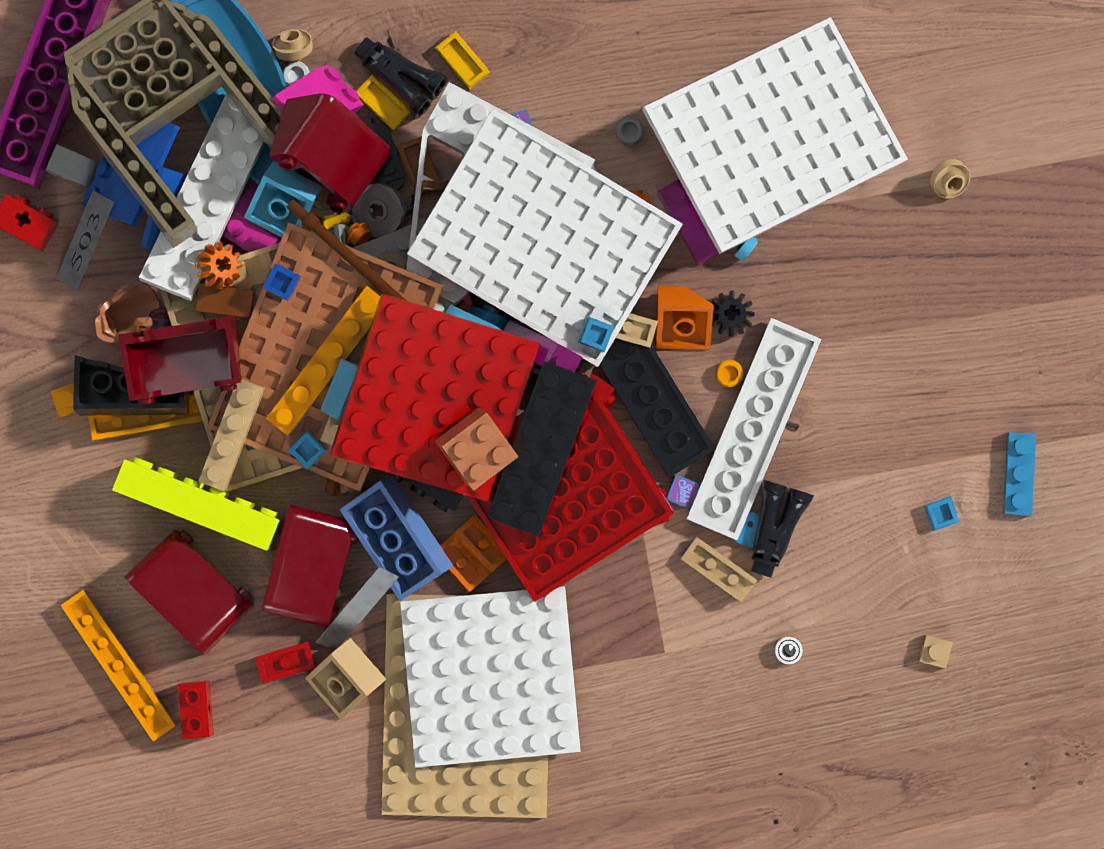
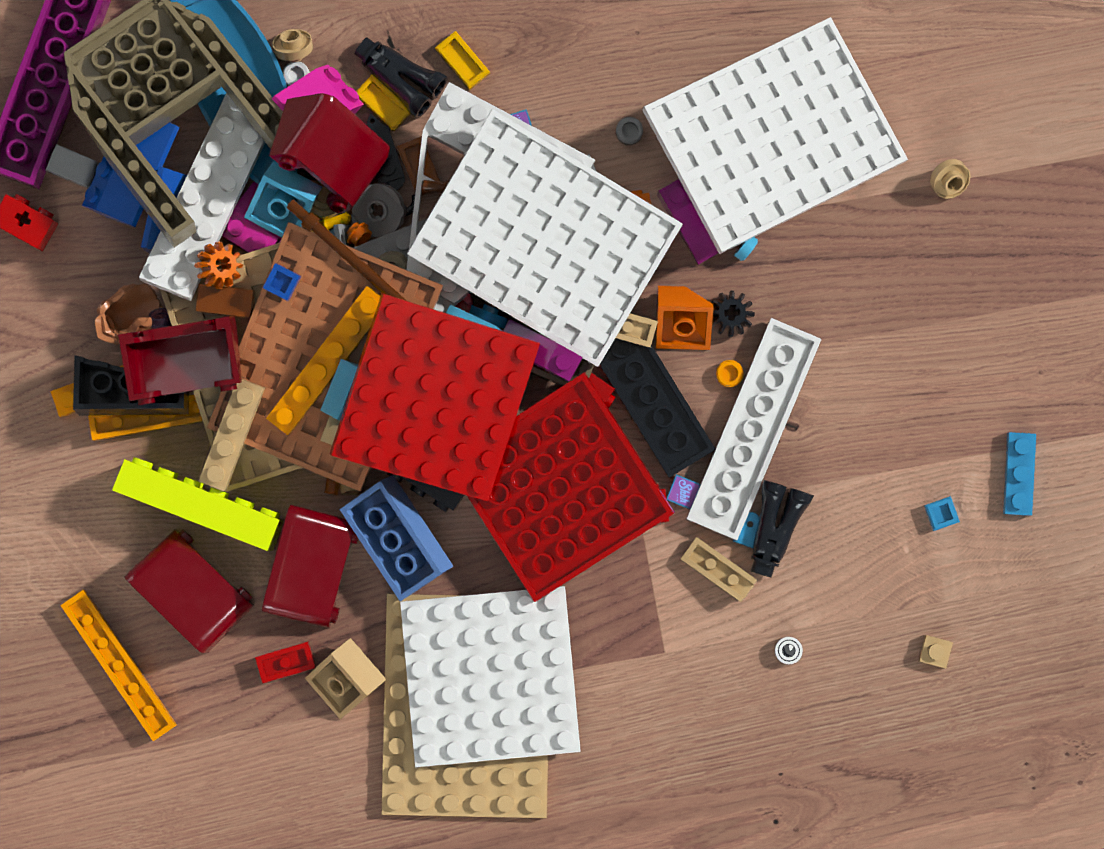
(85, 240): flat silver sticker -> none
(196, 709): red brick -> none
(307, 449): dark azure tile -> none
(357, 608): flat silver sticker -> none
(472, 554): orange slope -> none
(476, 448): nougat brick -> none
(542, 448): black plate -> none
(596, 334): dark azure tile -> none

